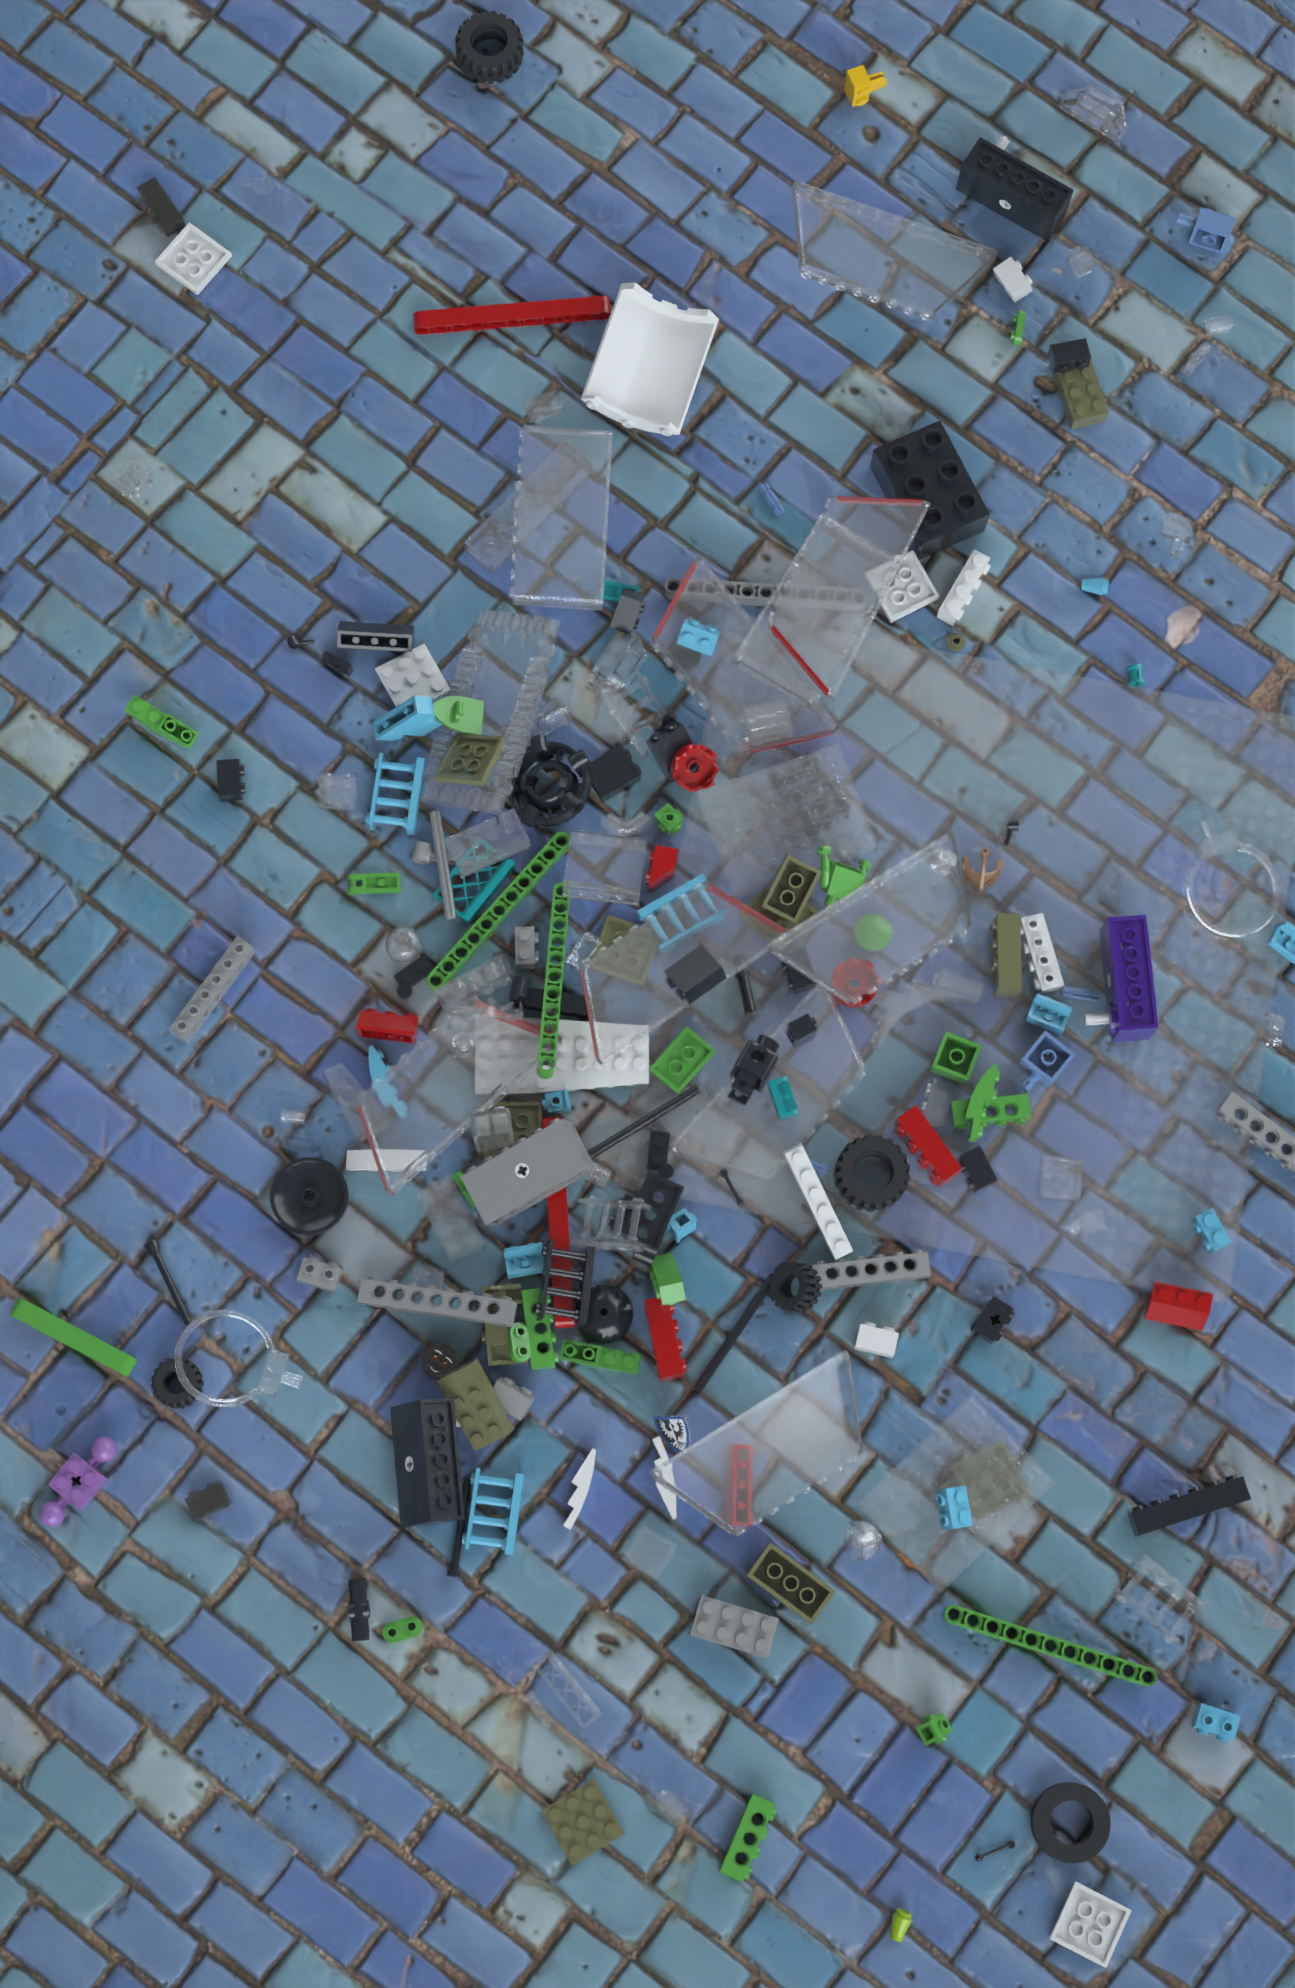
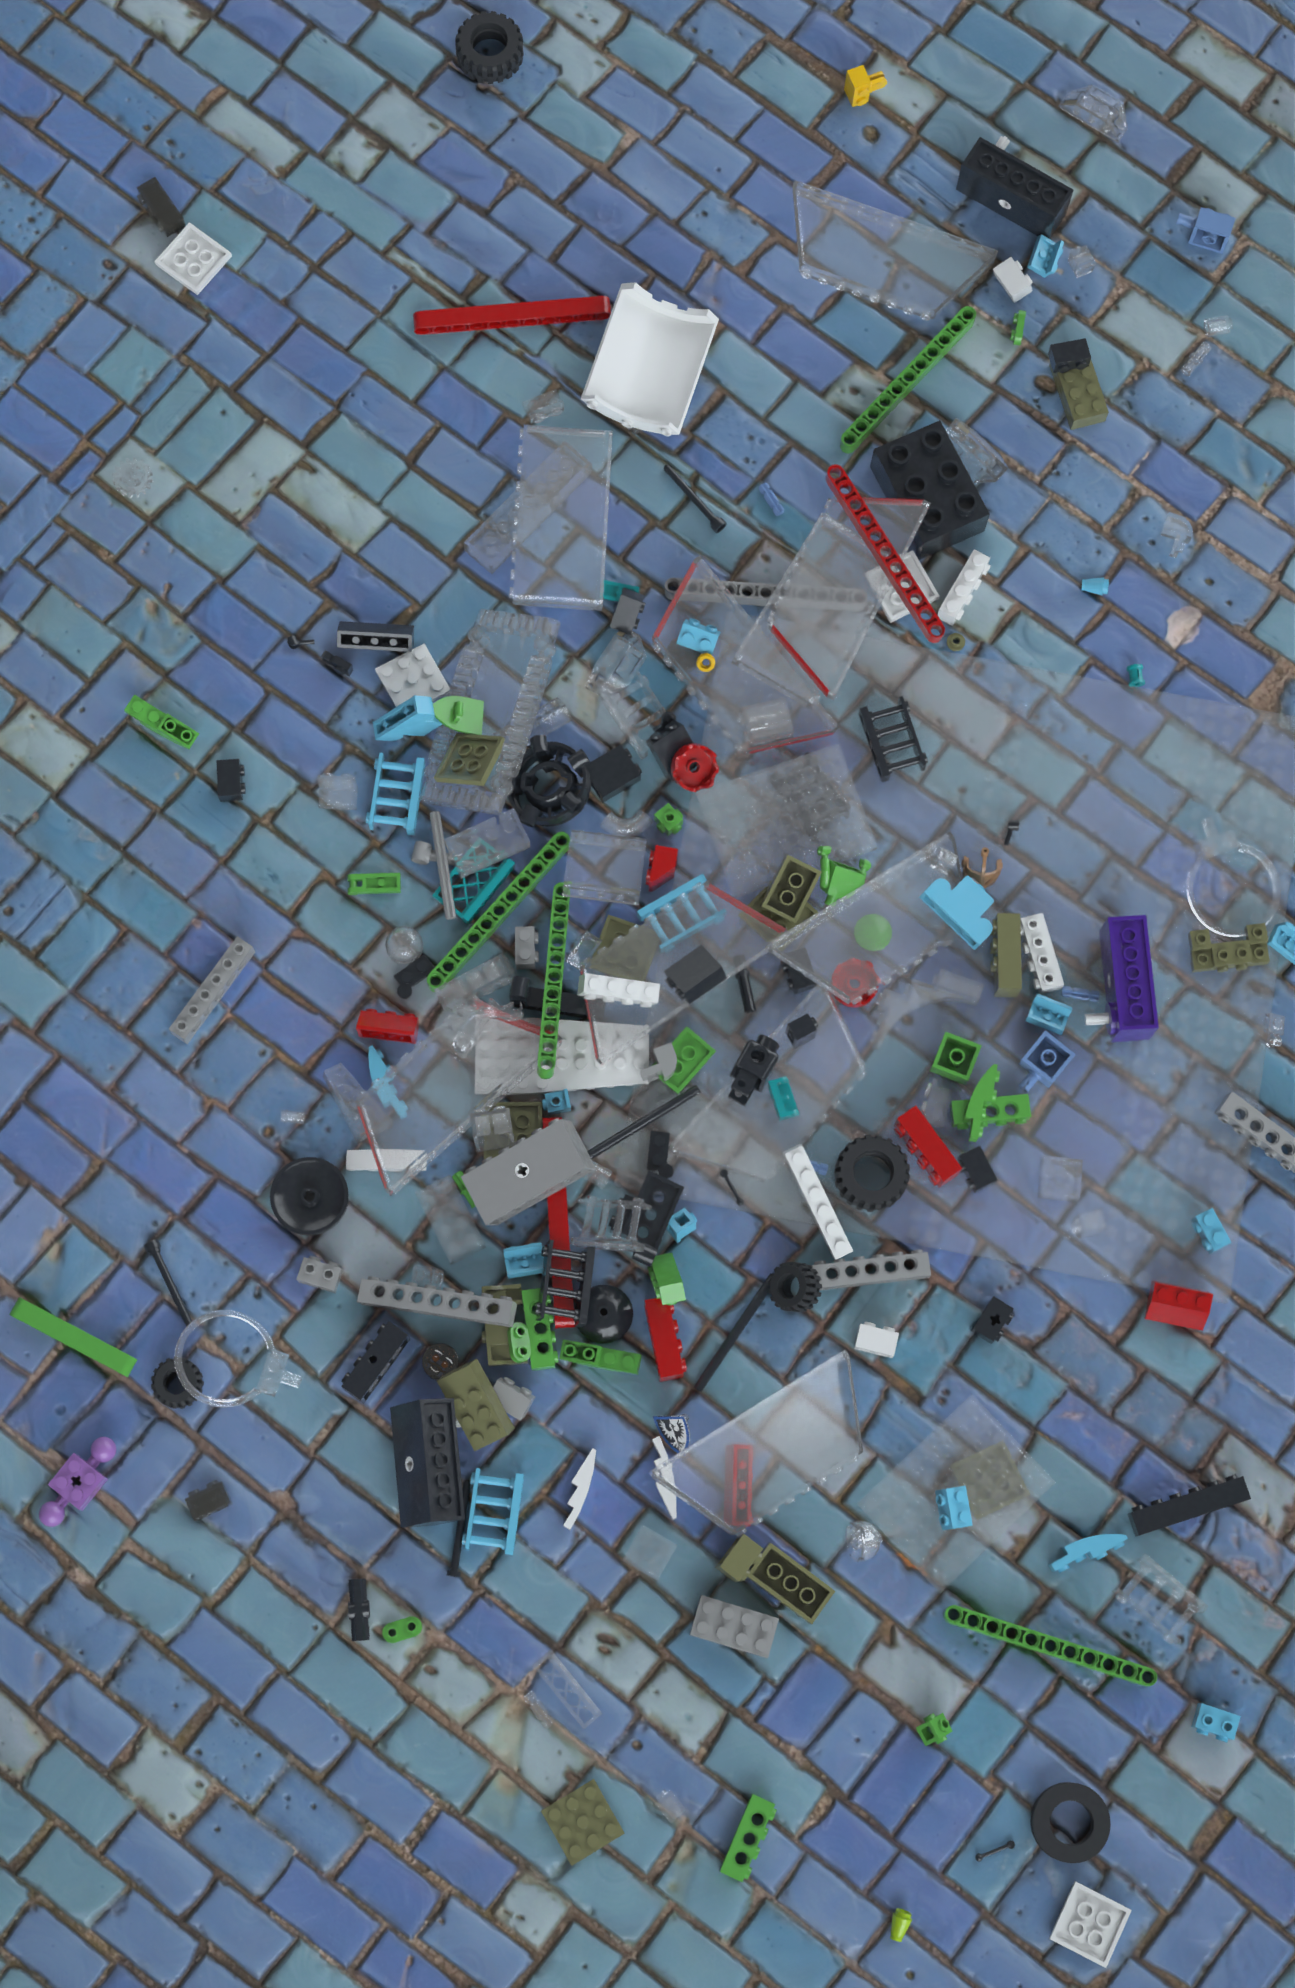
(366, 1374): none -> black brick
(618, 989): none -> white brick
(666, 1064): none -> light grey brick
(705, 668): none -> yellow plate
(717, 524): none -> black piece
(739, 1558): none -> olive brick
(879, 752): none -> black fence
(884, 544): none -> red beam
(903, 386): none -> bright green beam
(961, 908): none -> medium azure brick
(978, 456): none -> clear wedge
(1045, 256): none -> medium azure bracket
(1094, 1546): none -> medium azure slope
(1229, 954): none -> olive bracket

